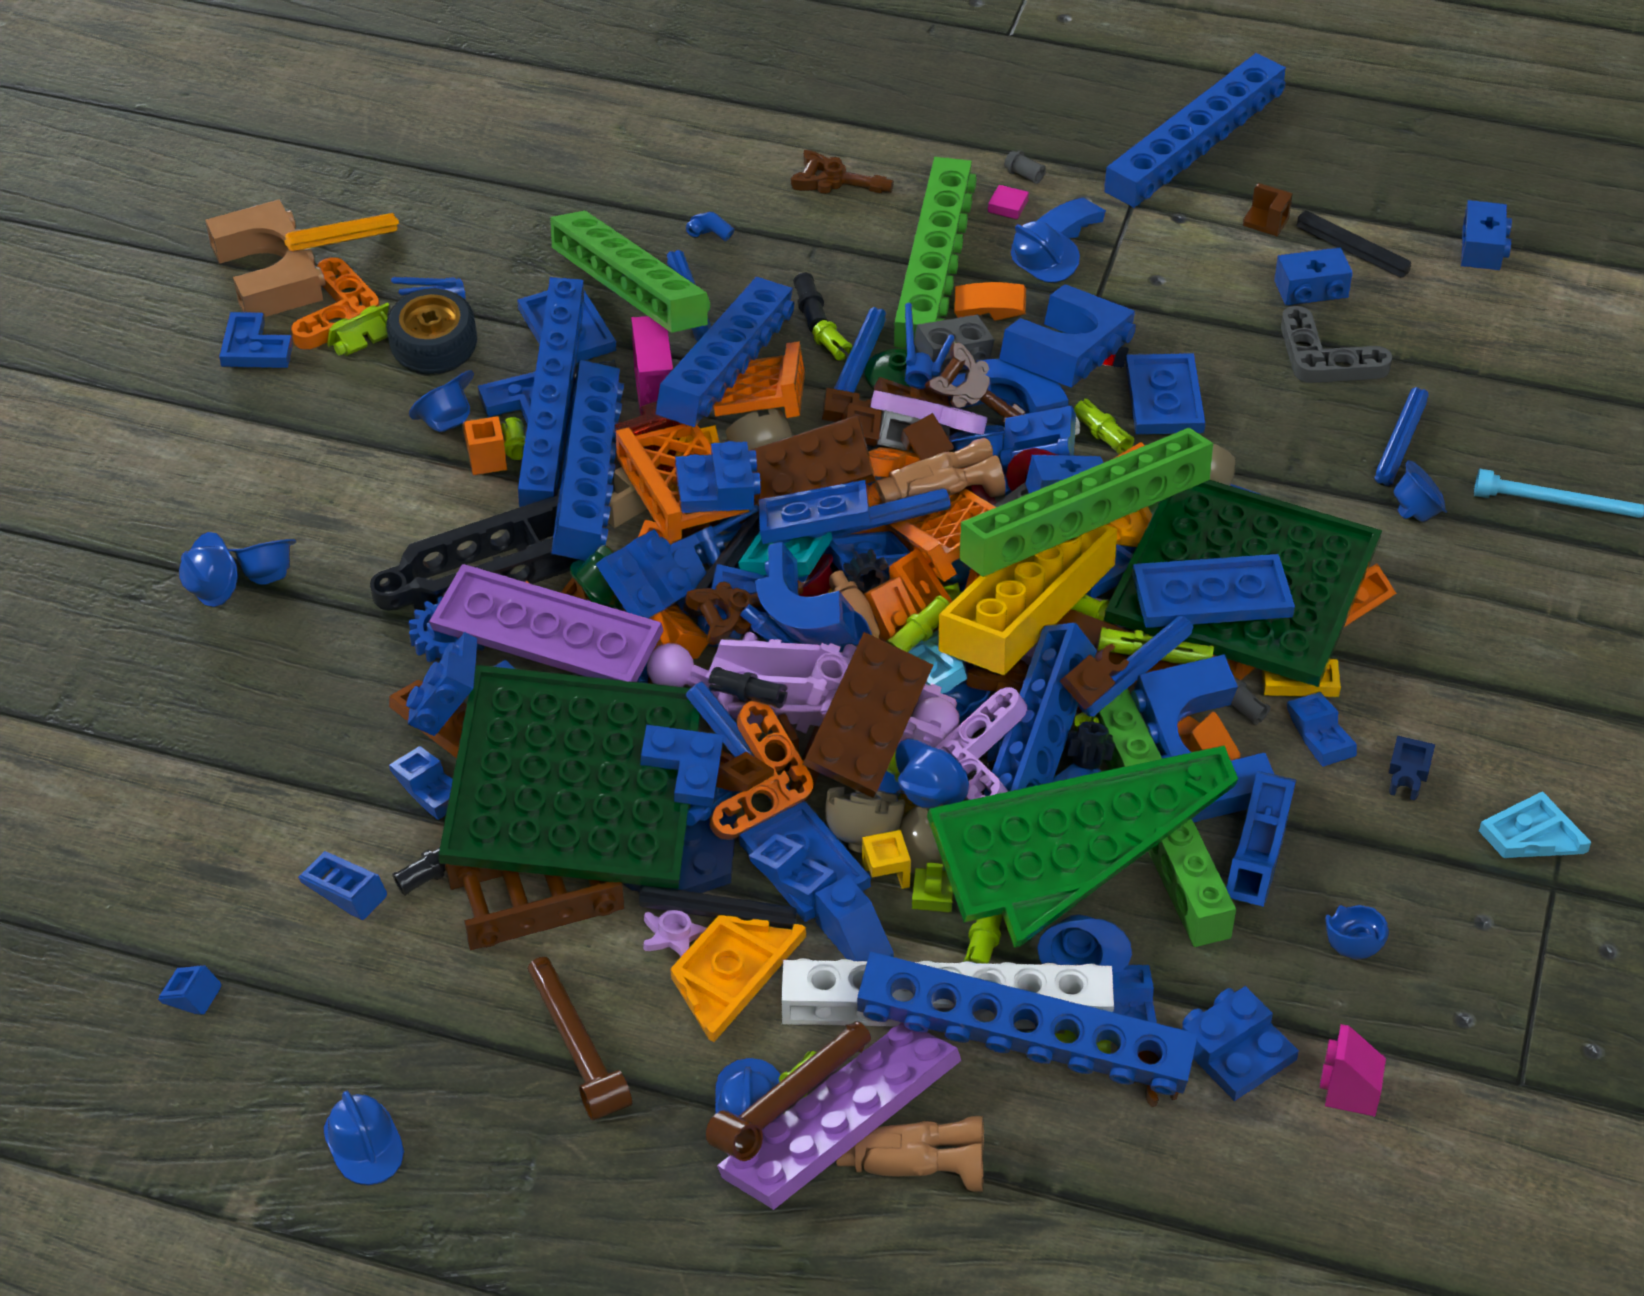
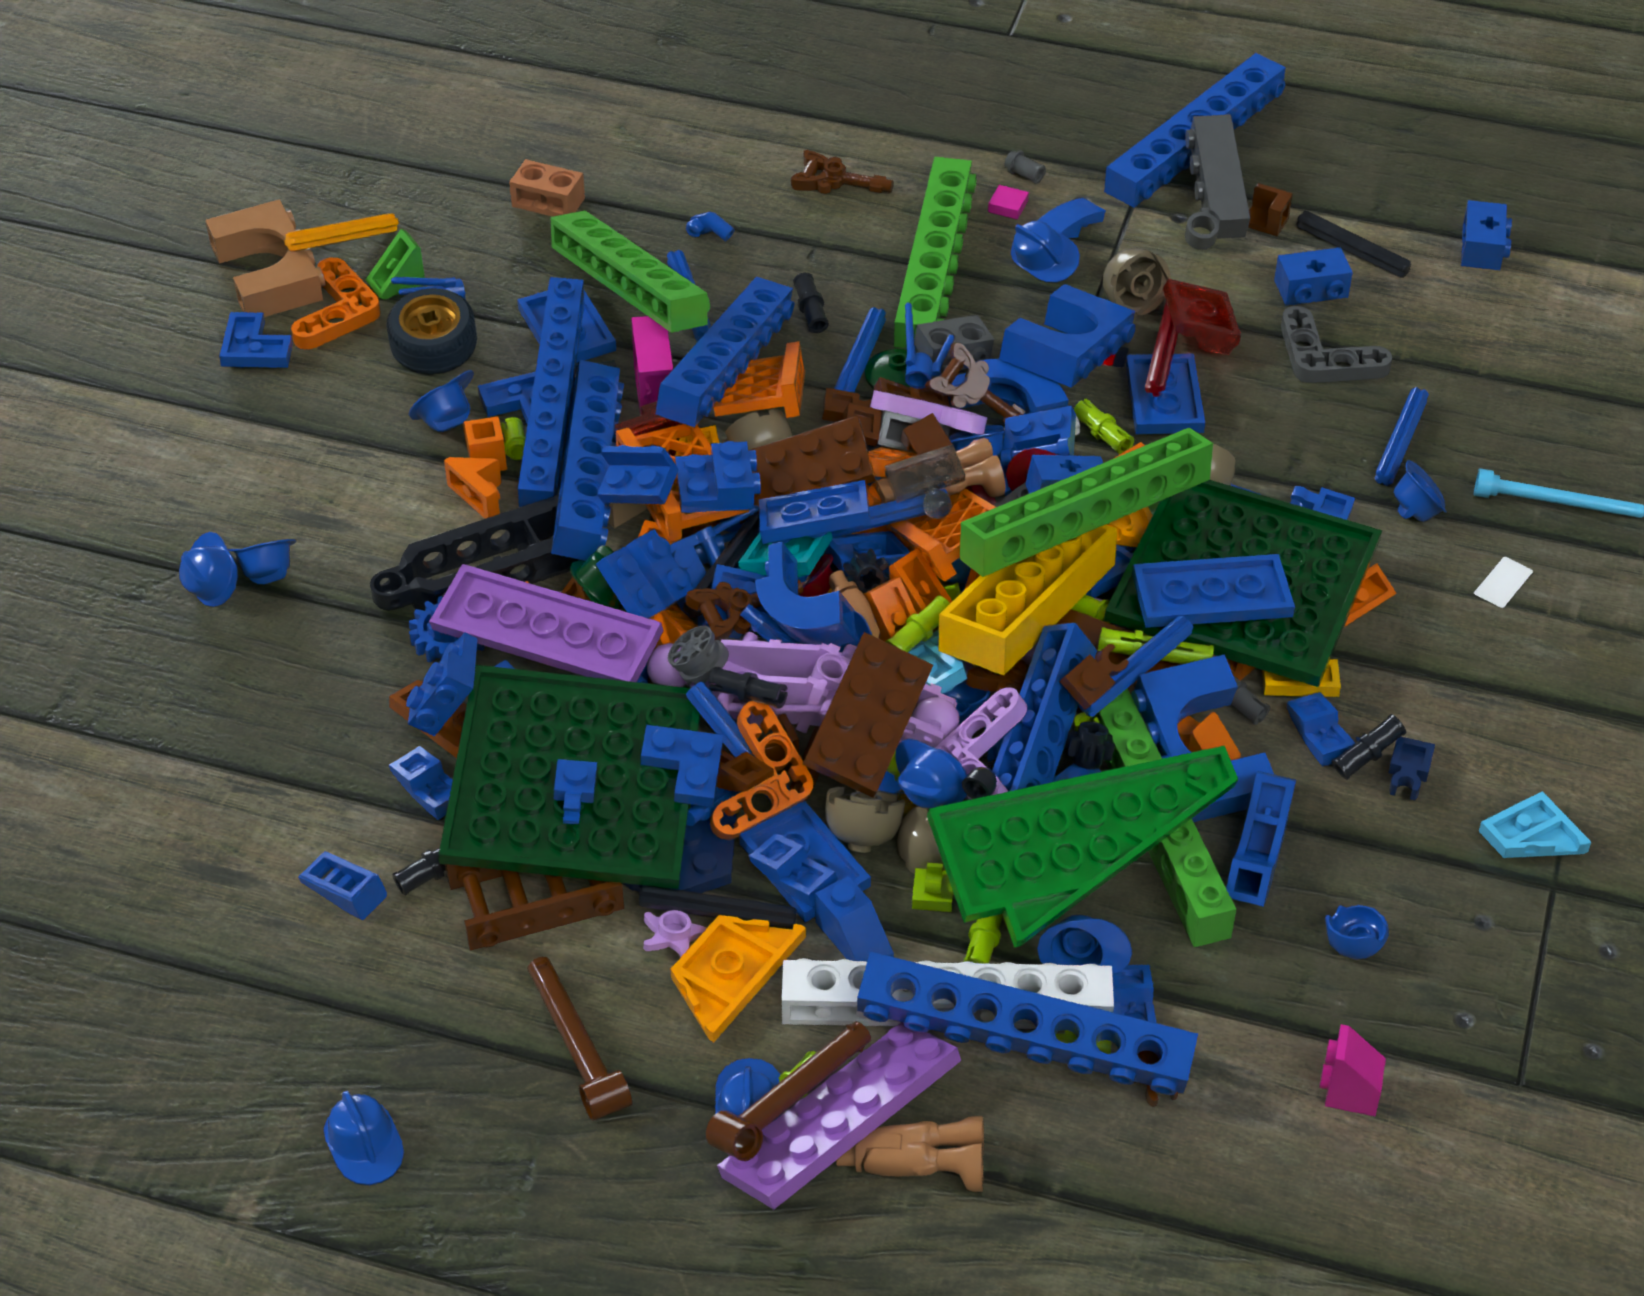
(191, 989): blue slope -> none
(348, 334): lime hinge -> none
(400, 259): none -> bright green slope
(475, 482): none -> orange slope
(546, 189): none -> nougat brick
(574, 785): none -> blue plate
(637, 475): none -> blue bracket
(698, 654): none -> dark grey wheel
(826, 334): lime pin -> none
(887, 855): yellow panel -> none
(927, 475): none -> clear smoke plate
(979, 782): none -> black hinge
(997, 298): orange slope -> none
(1136, 279): none -> dark tan cylinder
(1162, 355): none -> dark red axle
(1204, 315): none -> clear red plate
(1218, 182): none -> dark grey hinge
(1239, 1042): blue plate -> none
(1325, 502): none -> blue plate
(1369, 746): none -> black pin
(1503, 582): none -> white sticker

